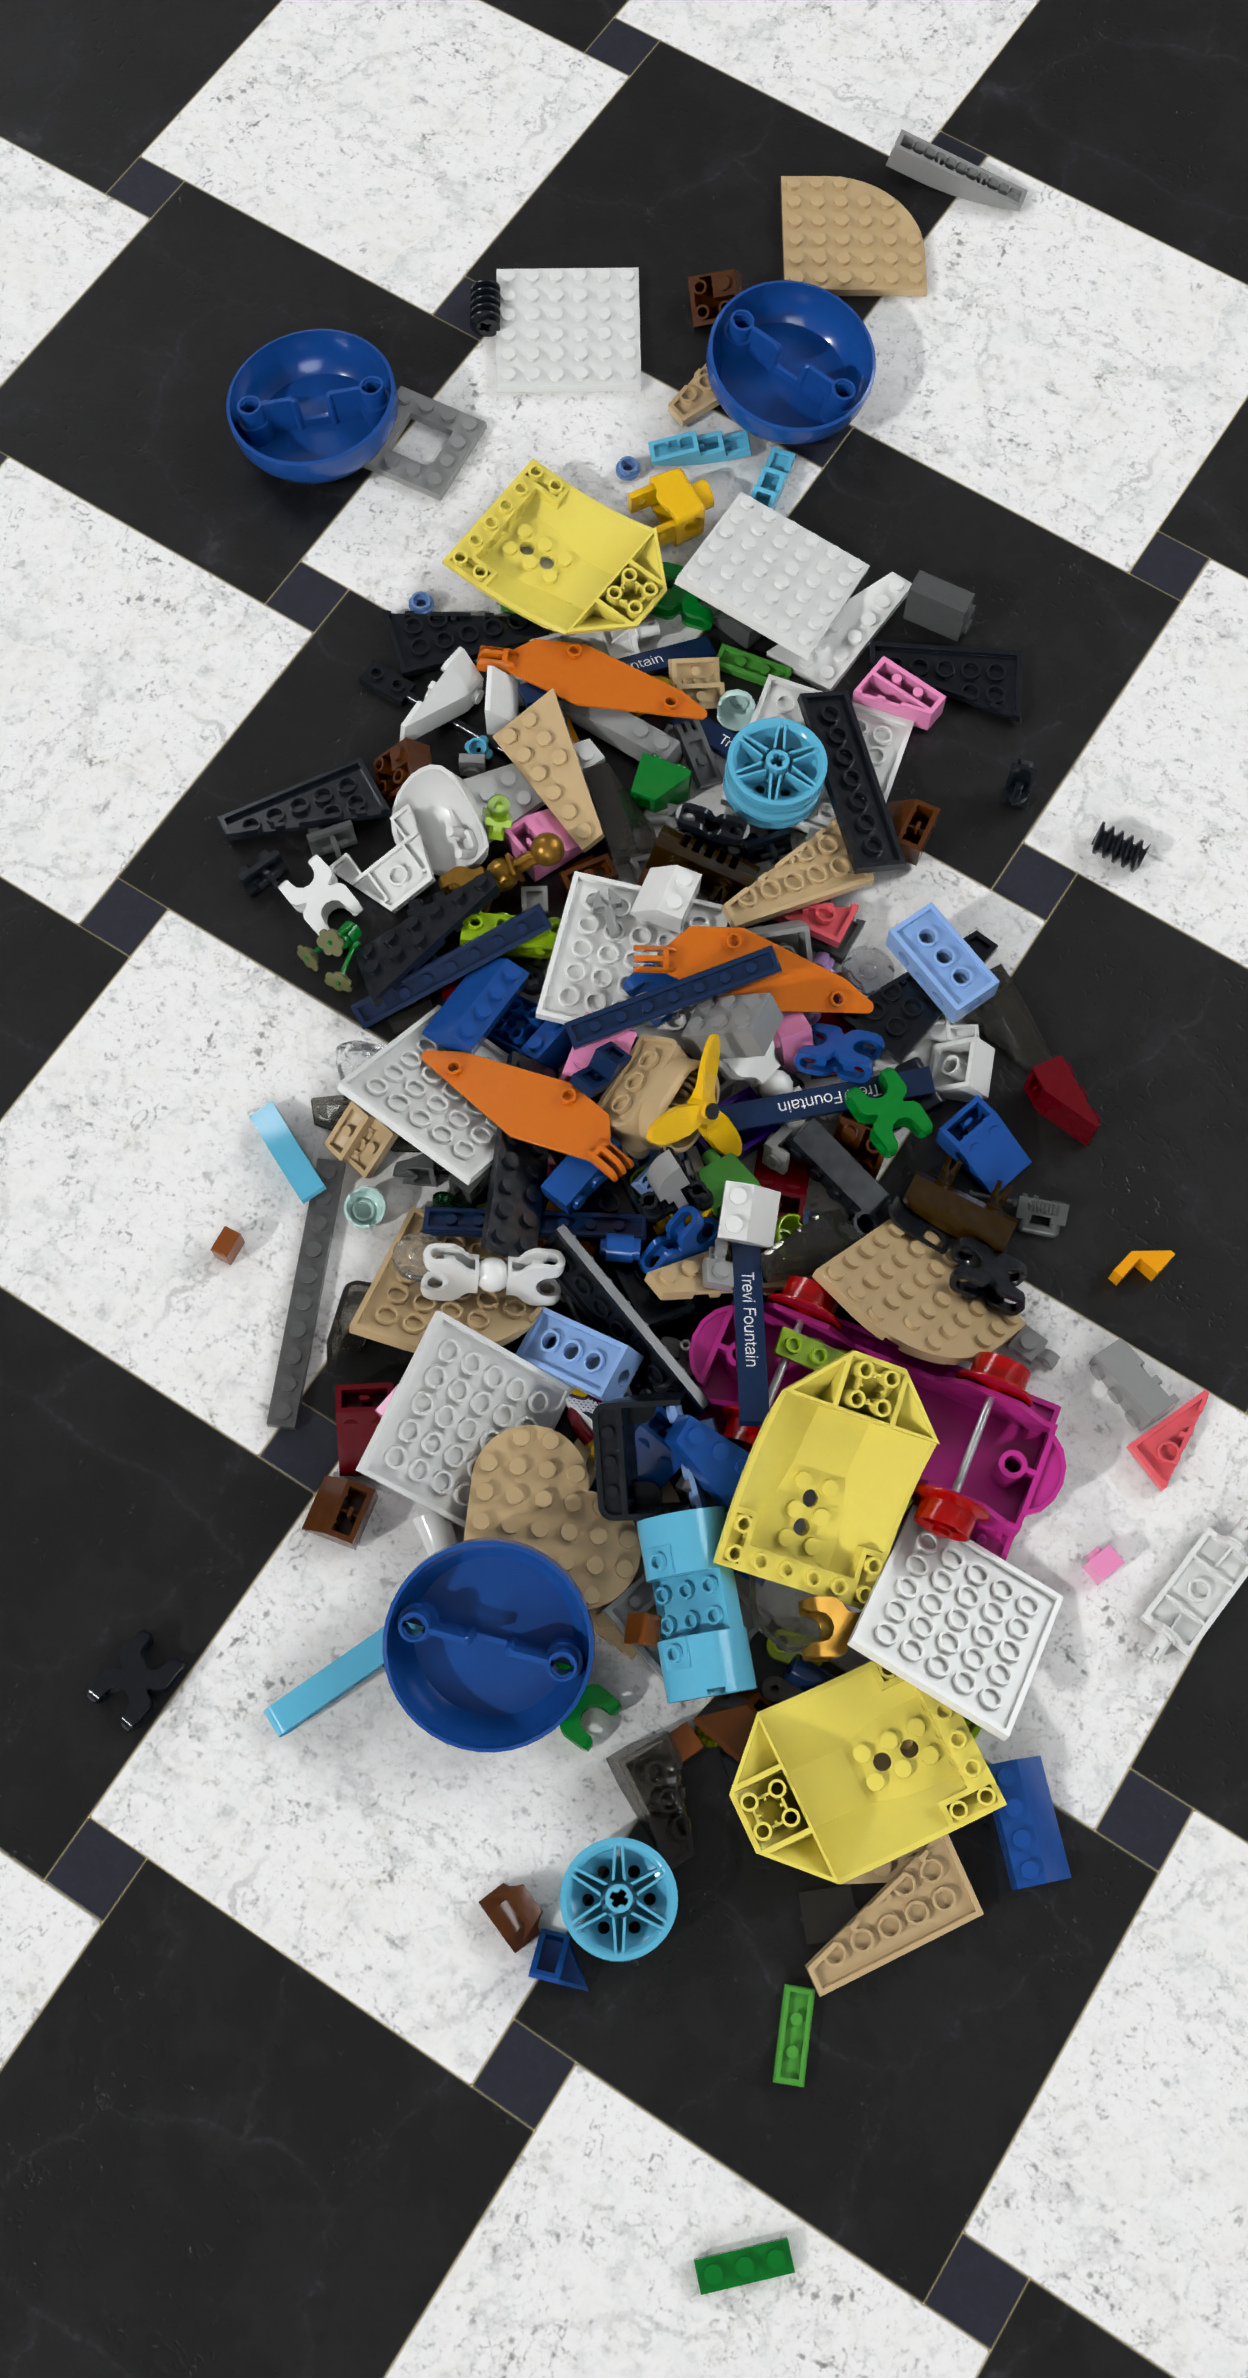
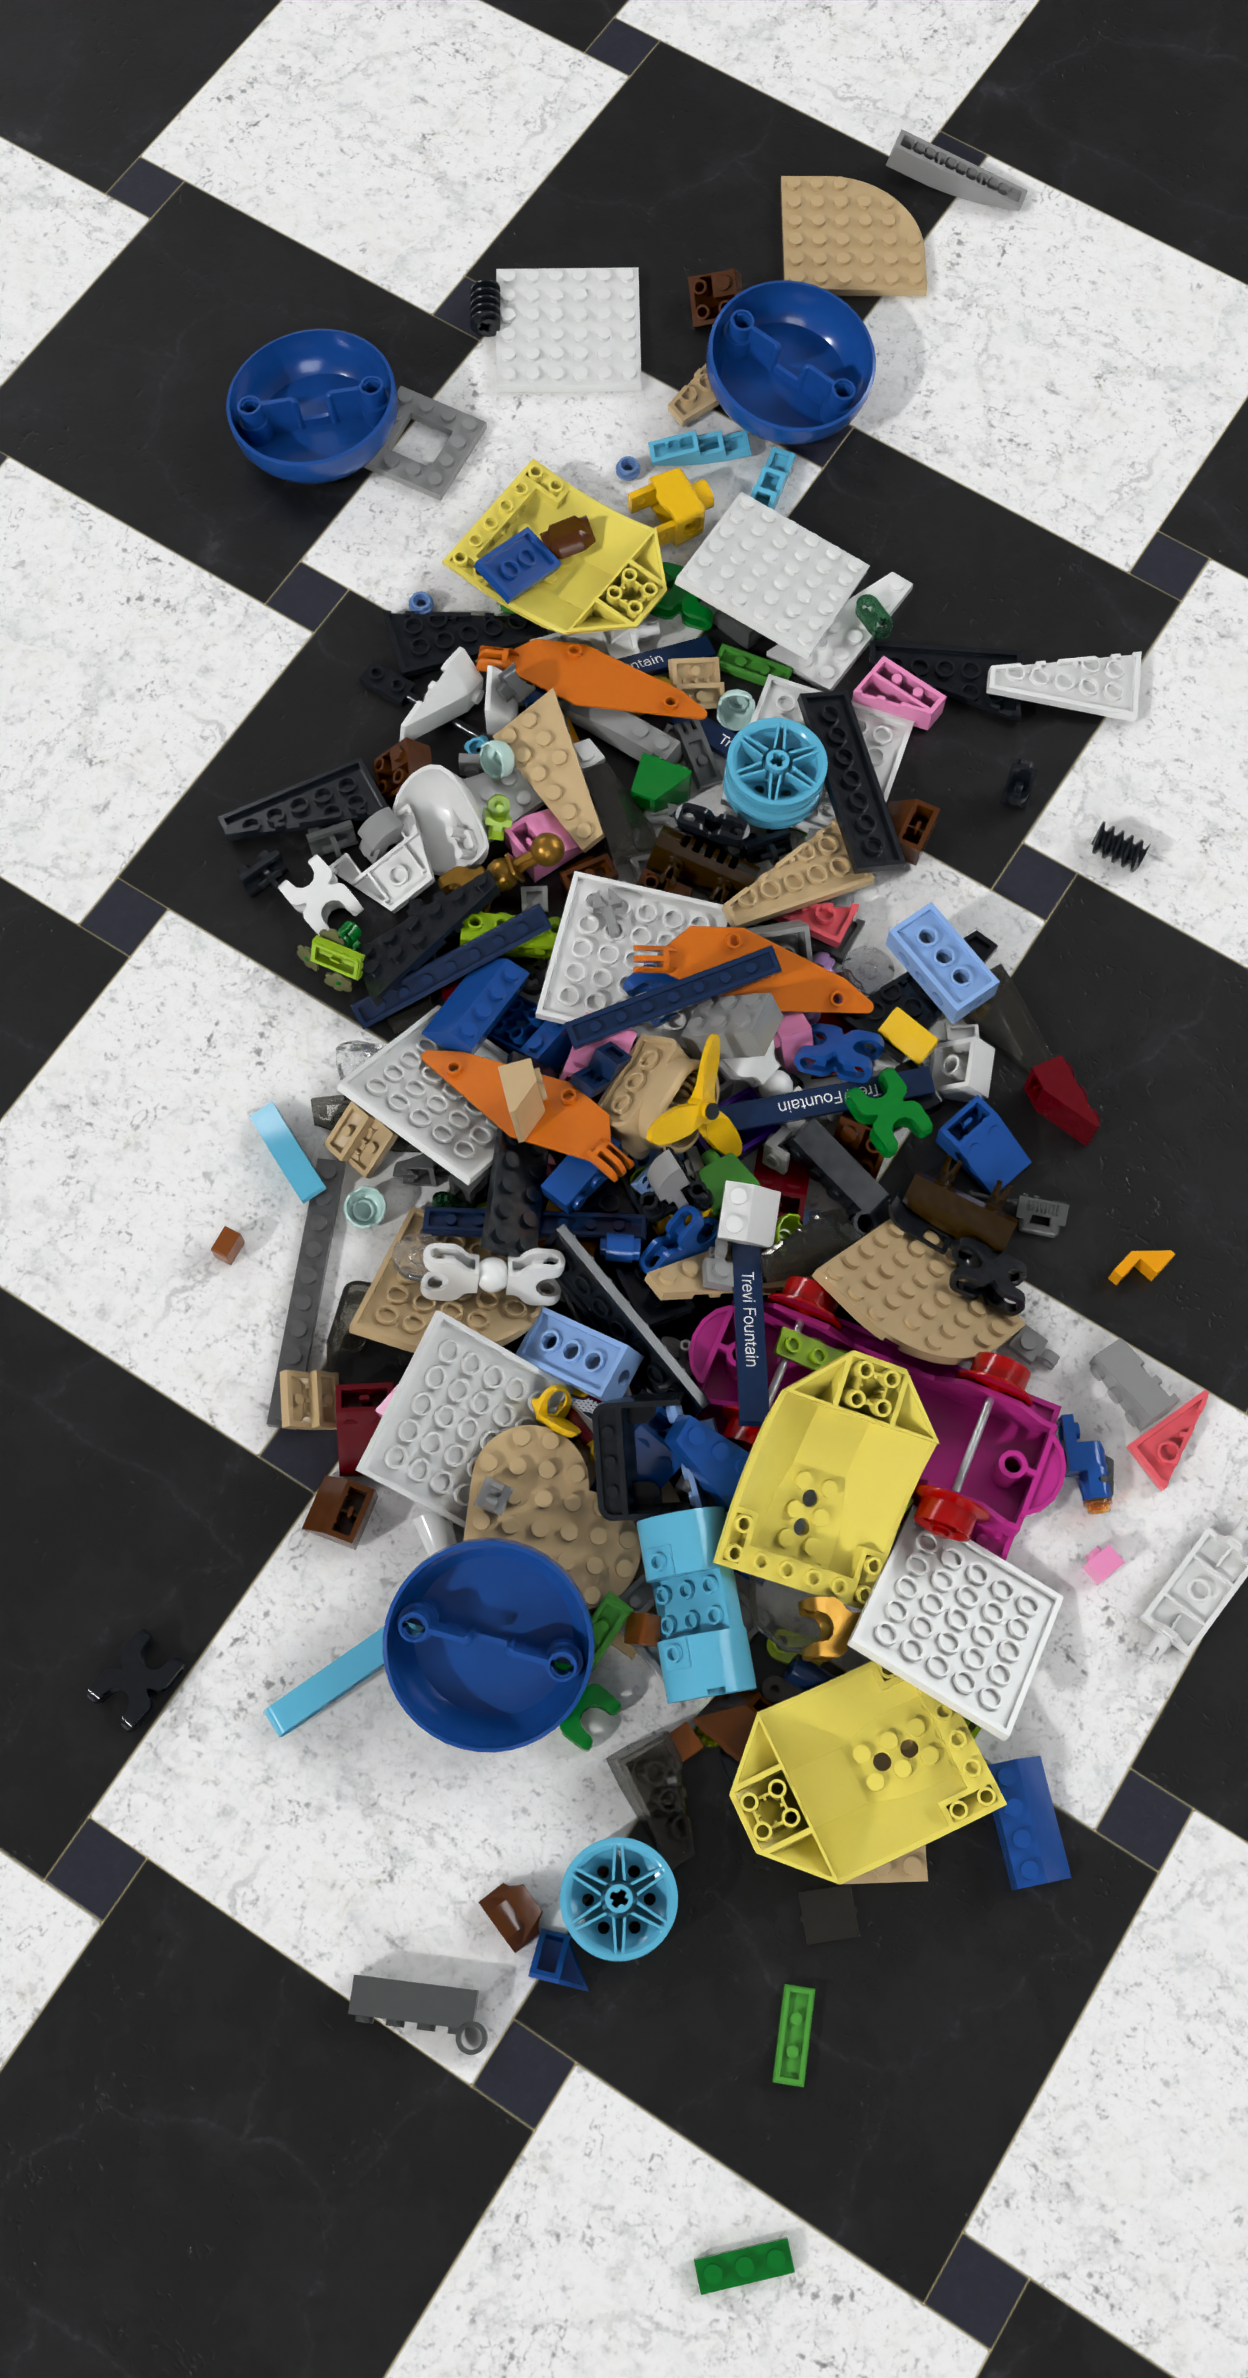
(308, 1399): none -> tan slope
(337, 955): none -> lime tile
(379, 833): none -> light grey brick
(416, 2003): none -> dark grey hinge
(493, 1496): none -> light grey tile
(497, 759): none -> light aqua hair
(513, 686): none -> dark grey piece
(517, 565): none -> blue plate
(524, 1095): none -> tan slope
(555, 1421): none -> yellow piece
(568, 537): none -> reddish brown slope
(607, 1623): none -> bright green tile
(667, 896): white slope -> none
(877, 614): none -> clear green beam
(908, 1036): none -> yellow slope
(912, 1909): tan wing -> none
(939, 606): dark grey brick -> none
(1080, 684): none -> white wing
(1088, 1462): none -> blue plate

